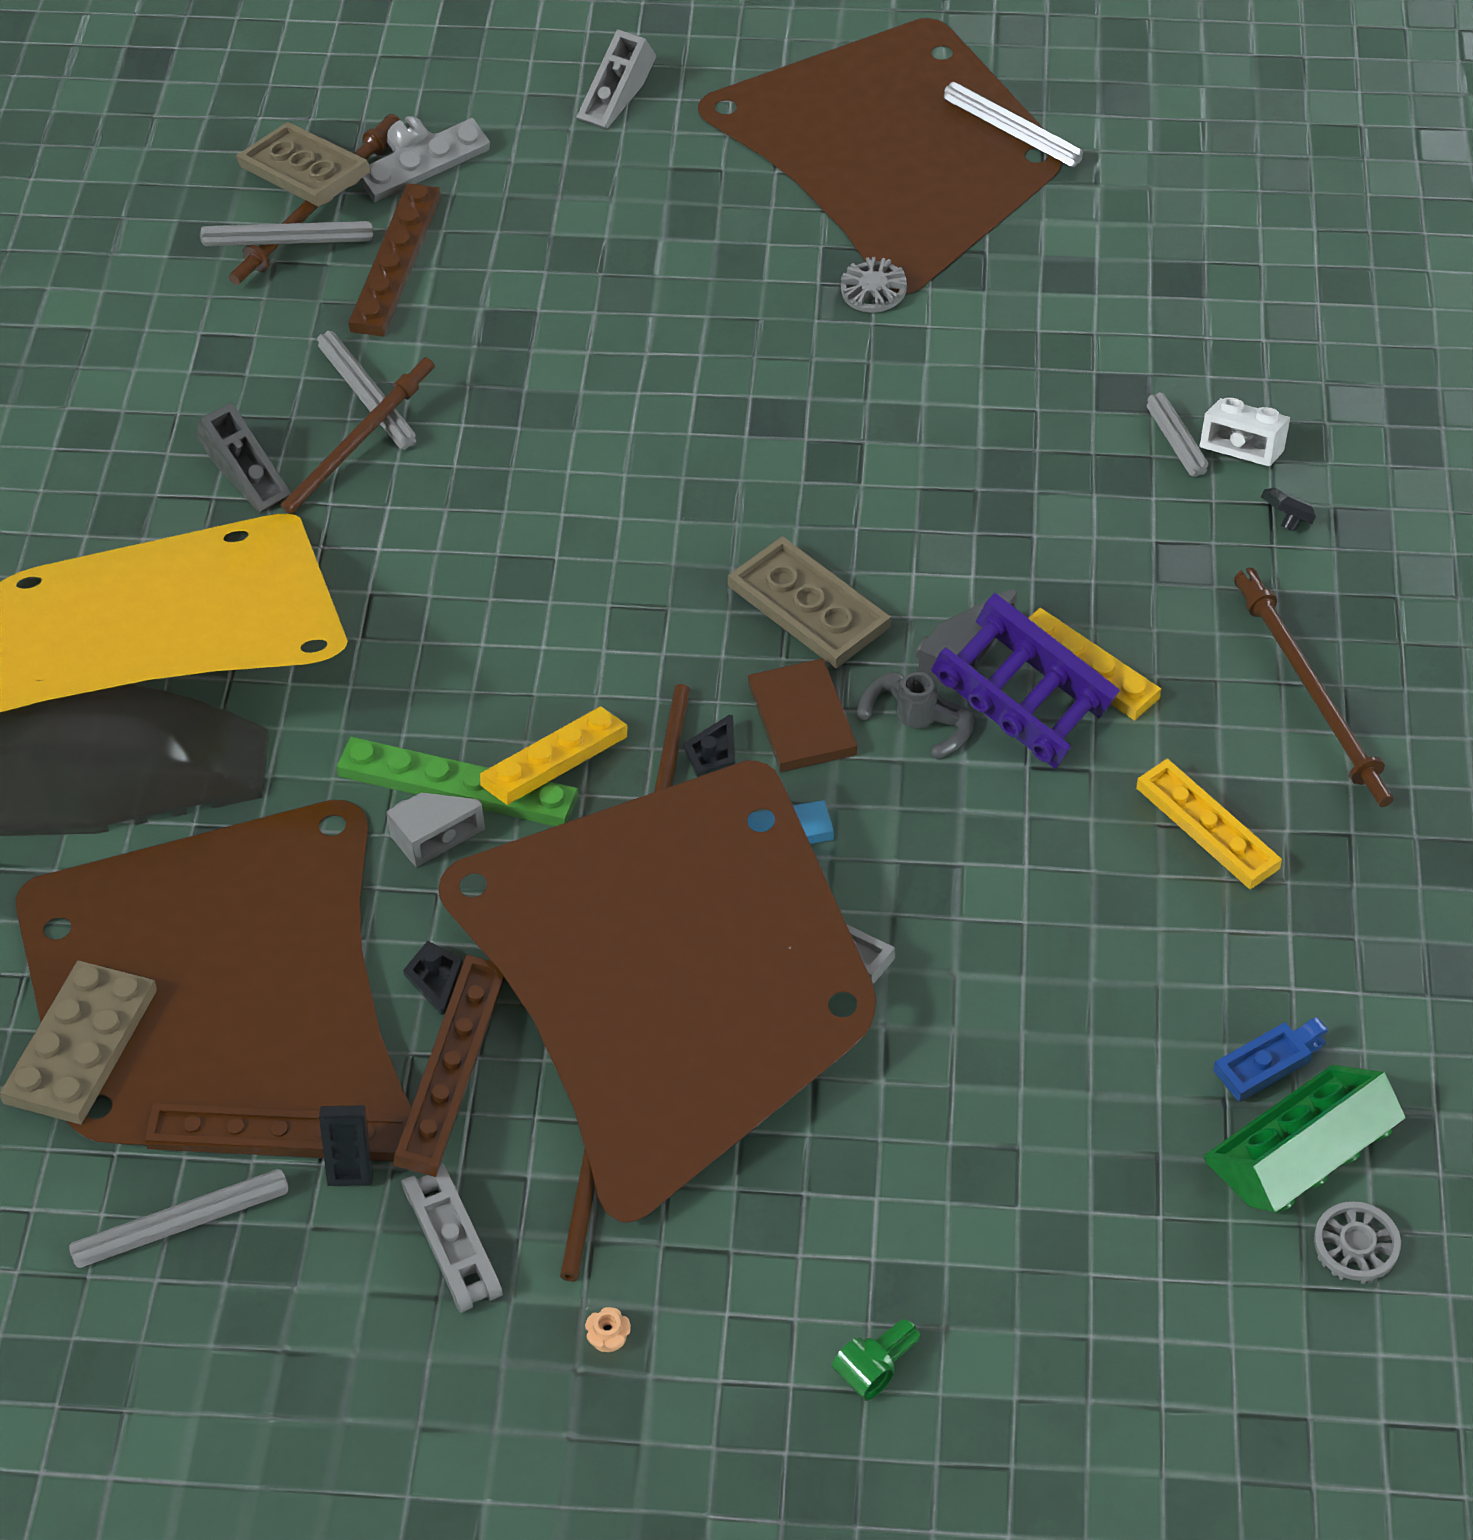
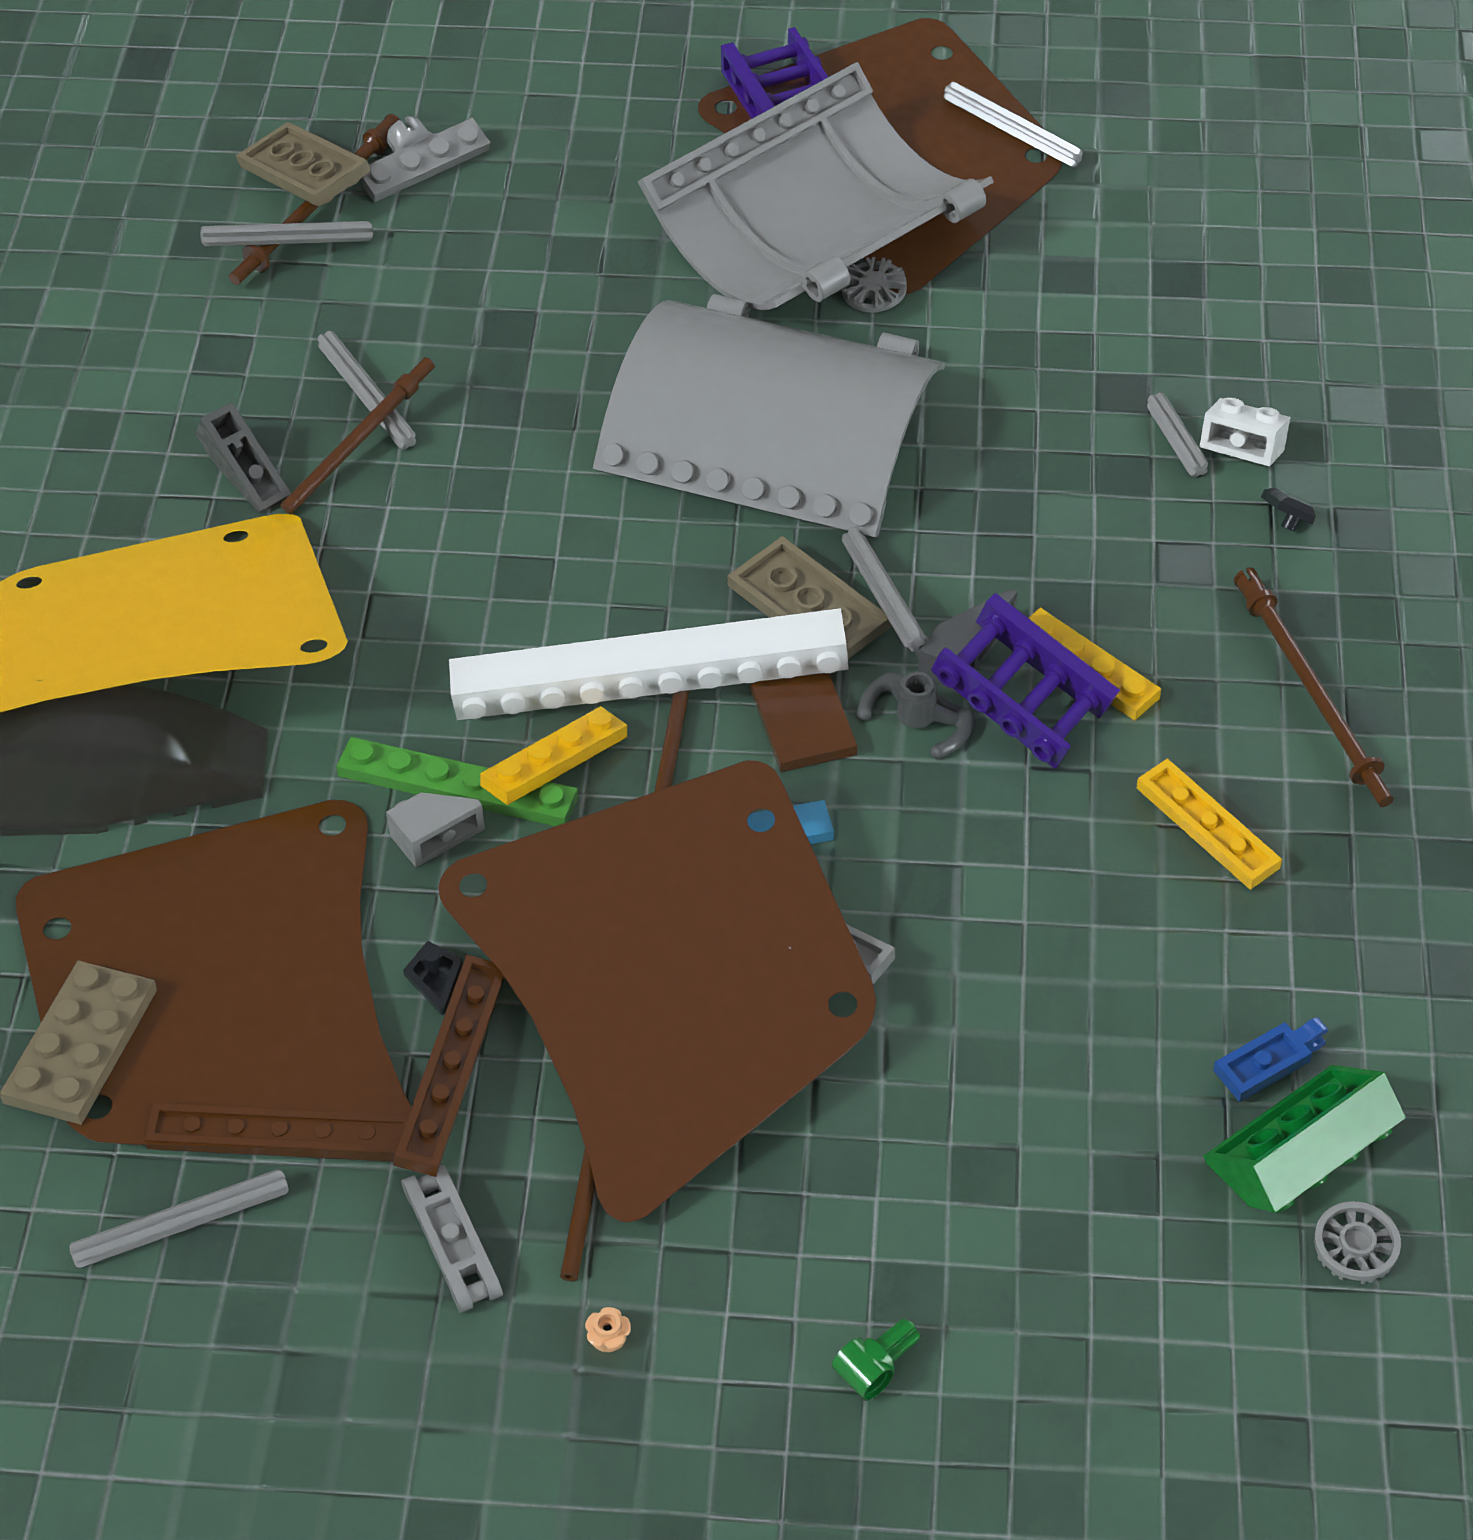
(346, 1145): black plate -> none
(394, 260): reddish brown plate -> none
(617, 79): light grey slope -> none
(648, 664): none -> white brick
(712, 748): black piece -> none
(750, 86): none -> dark purple fence
(763, 413): none -> light grey panel
(801, 195): none -> light grey panel
(884, 589): none -> light grey axle

